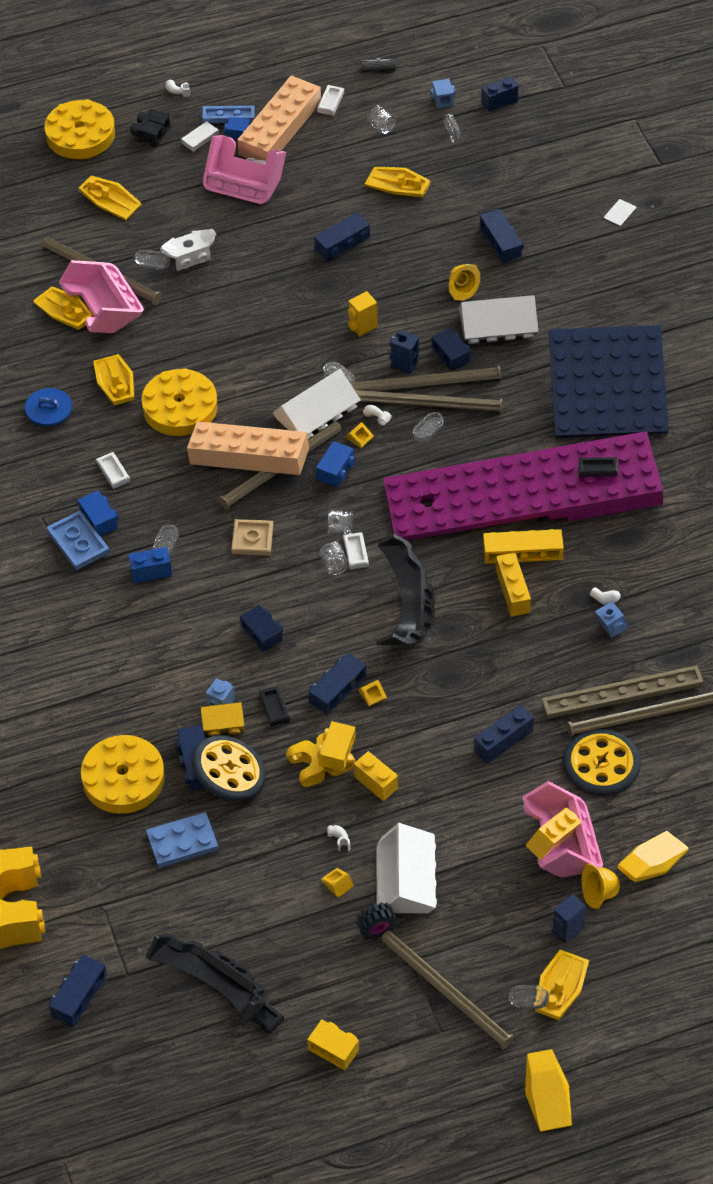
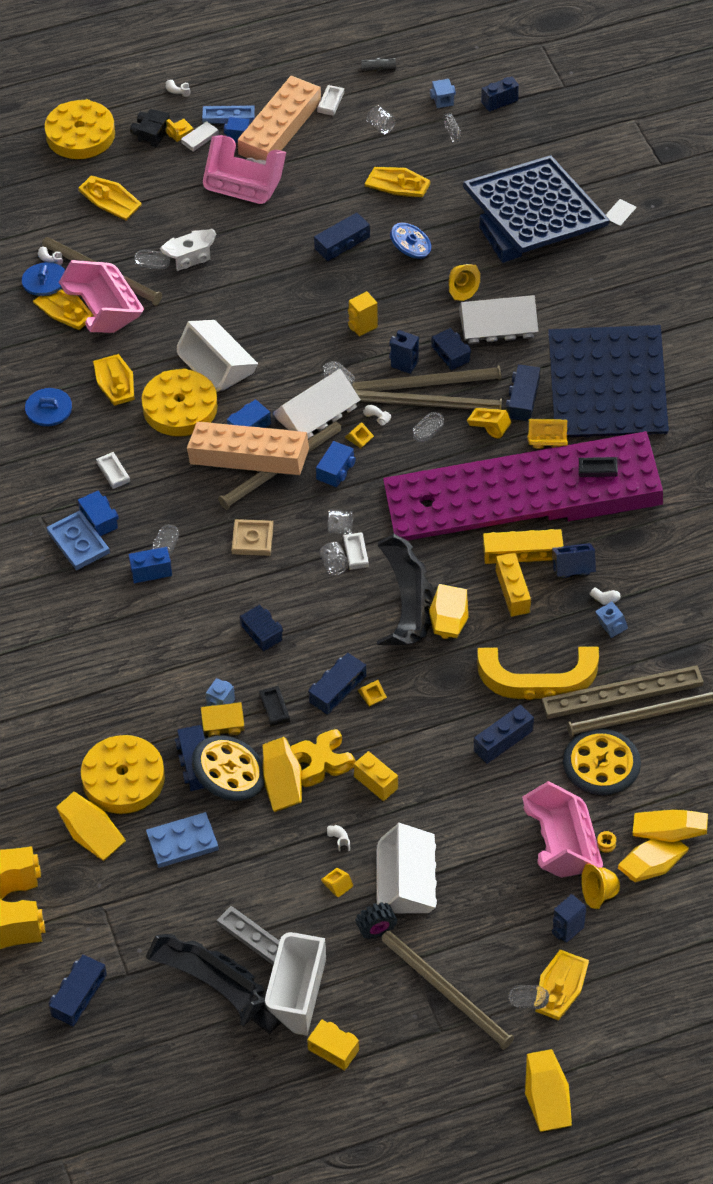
(43, 279): none -> blue shield
(44, 256): none -> white arm
(90, 826): none -> yellow piece
(178, 130): none -> yellow bracket
(214, 354): none -> white windscreen
(249, 933): none -> light grey plate
(251, 415): none -> blue brick
(281, 774): none -> yellow piece
(296, 980): none -> white windscreen
(337, 746): yellow brick -> none
(410, 240): none -> shield
(449, 611): none -> yellow piece
(494, 421): none -> yellow plate
(523, 392): none -> dark blue brick
(536, 203): none -> dark blue plate
(536, 685): none -> yellow arch
(547, 432): none -> yellow bracket
(553, 833): yellow brick -> none
(574, 560): none -> dark blue brick
(606, 848): none -> yellow bush
(670, 825): none -> yellow piece

